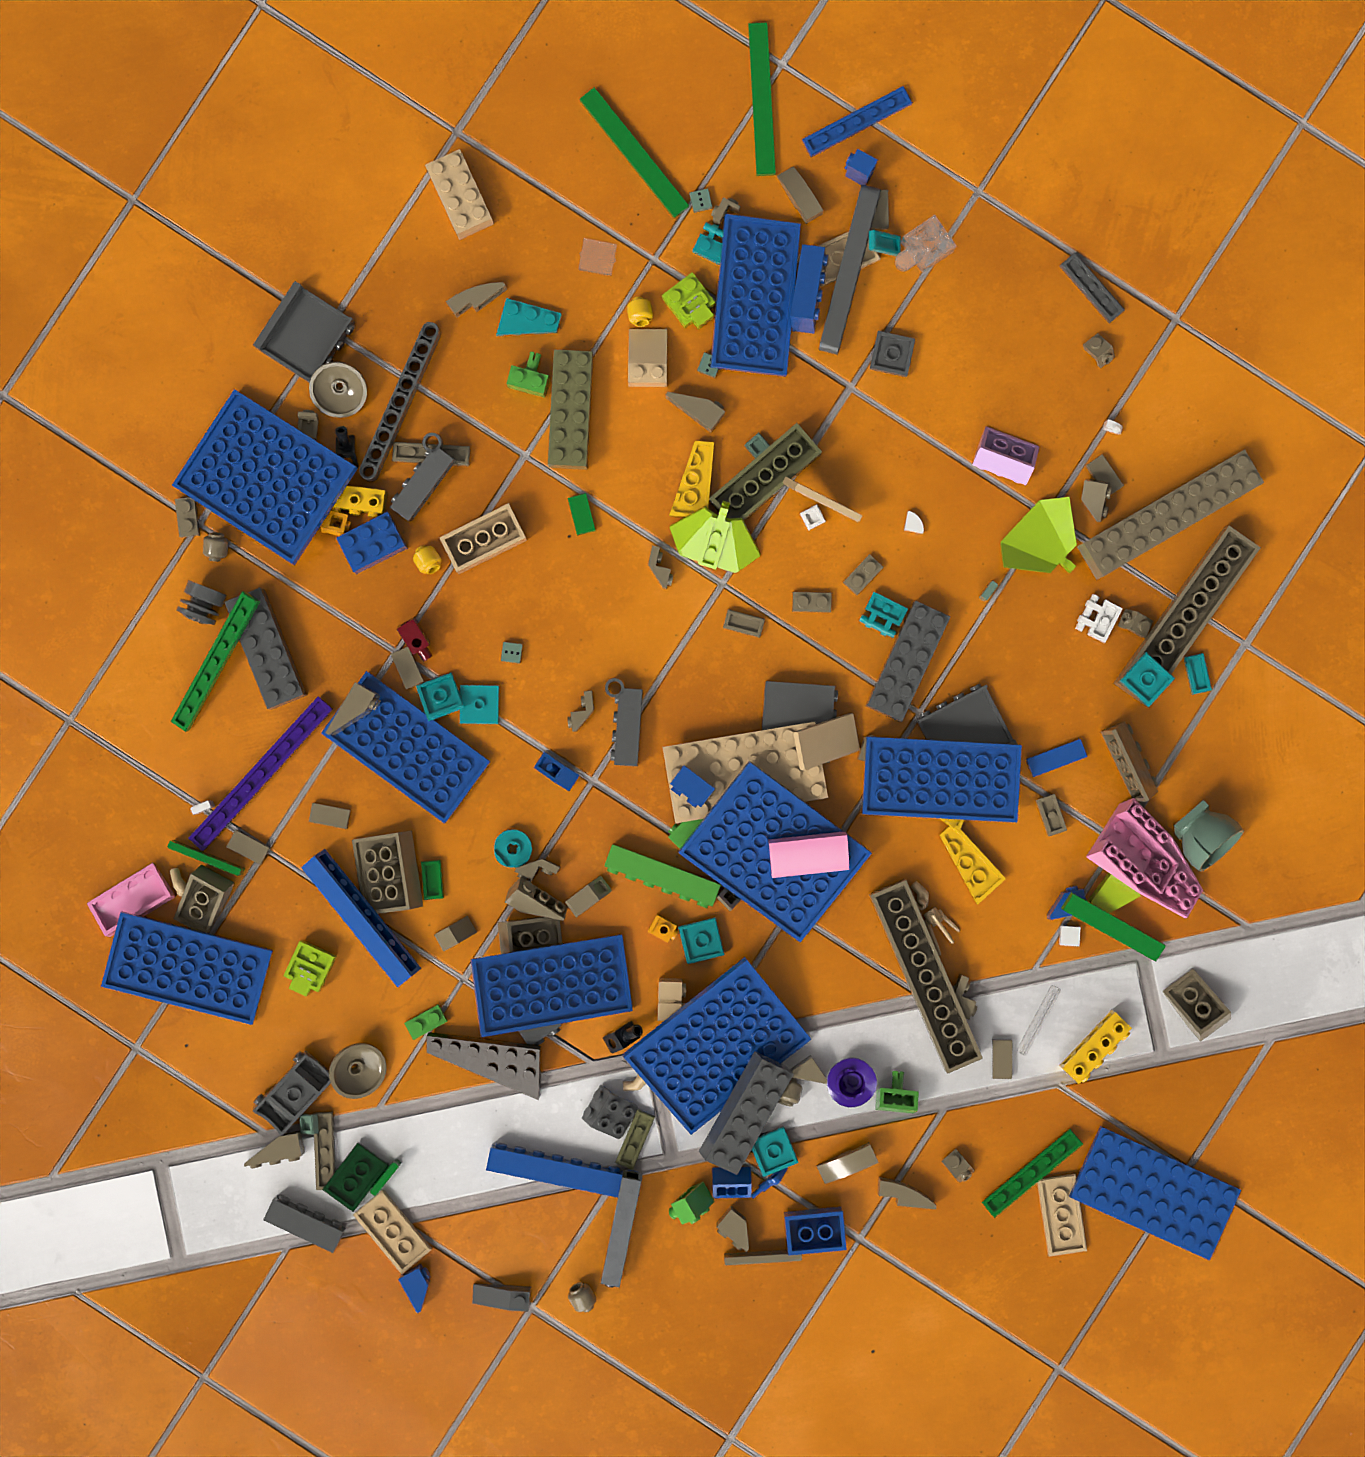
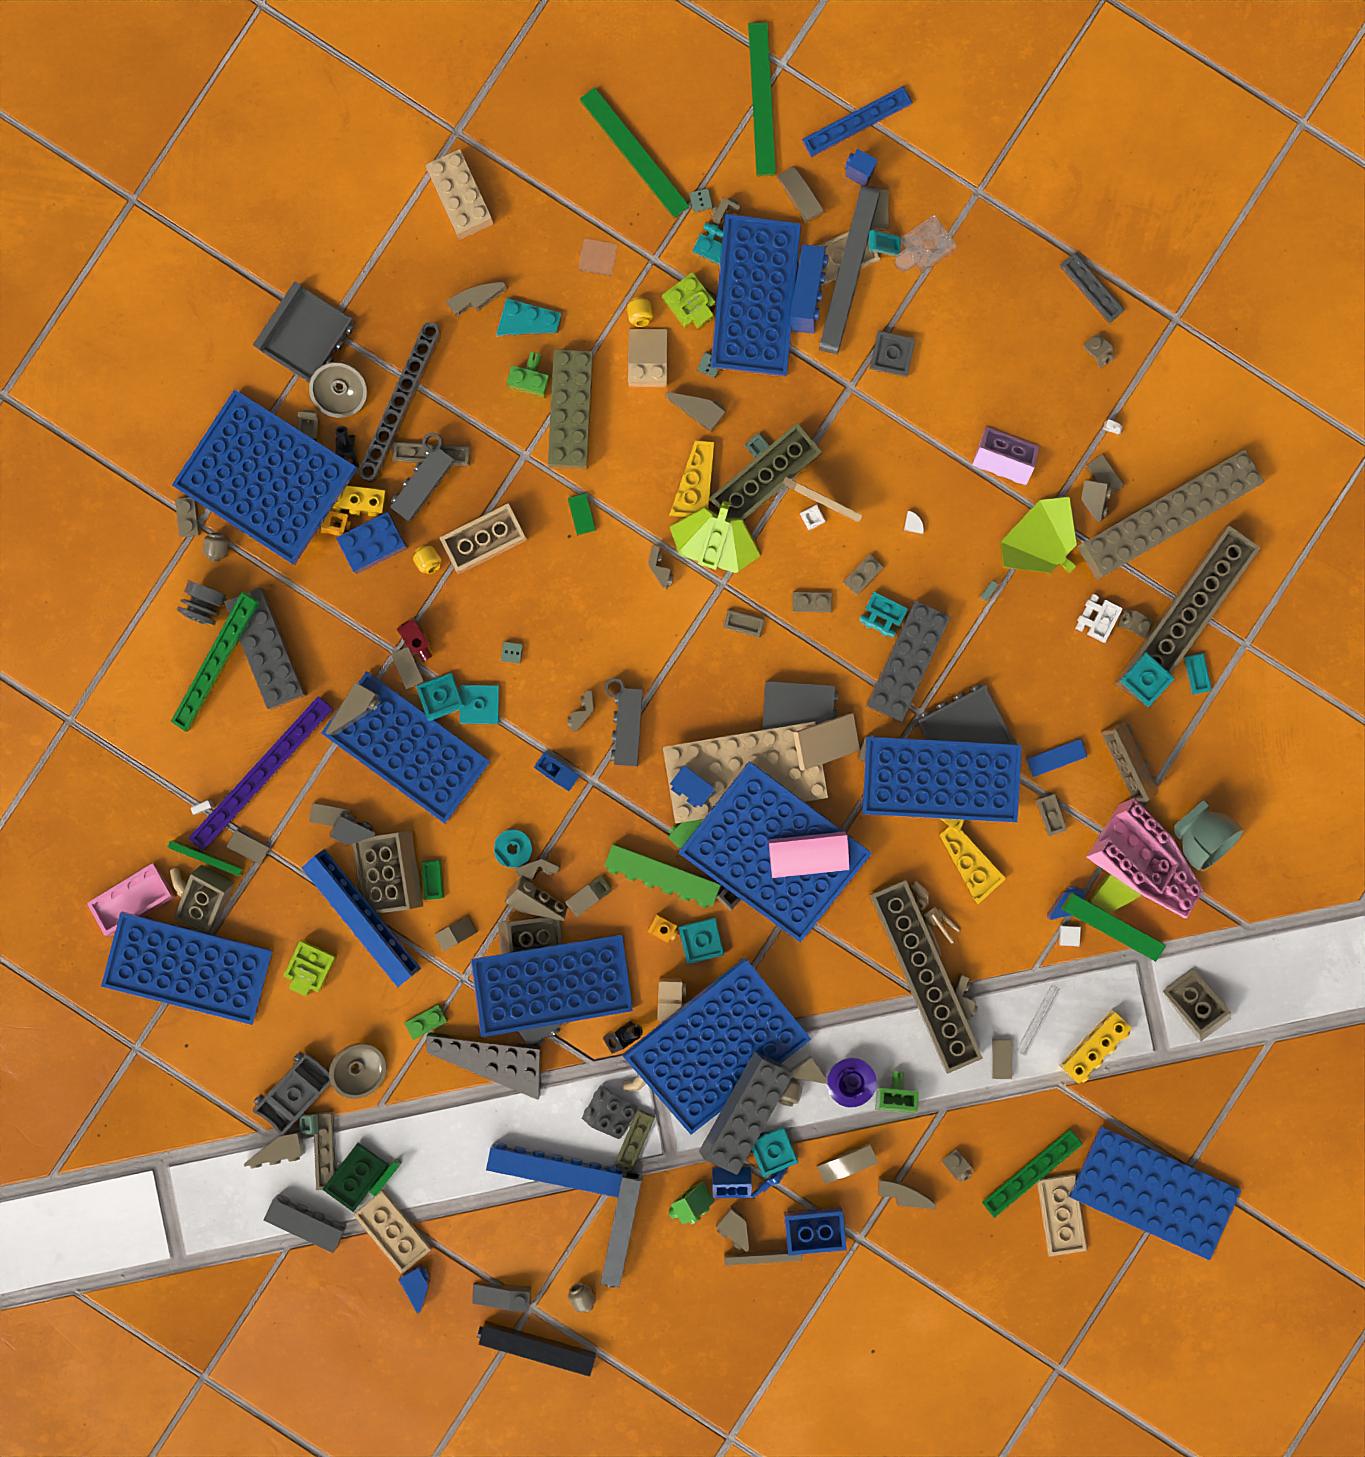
(349, 830): none -> dark grey slope
(536, 1348): none -> black brick

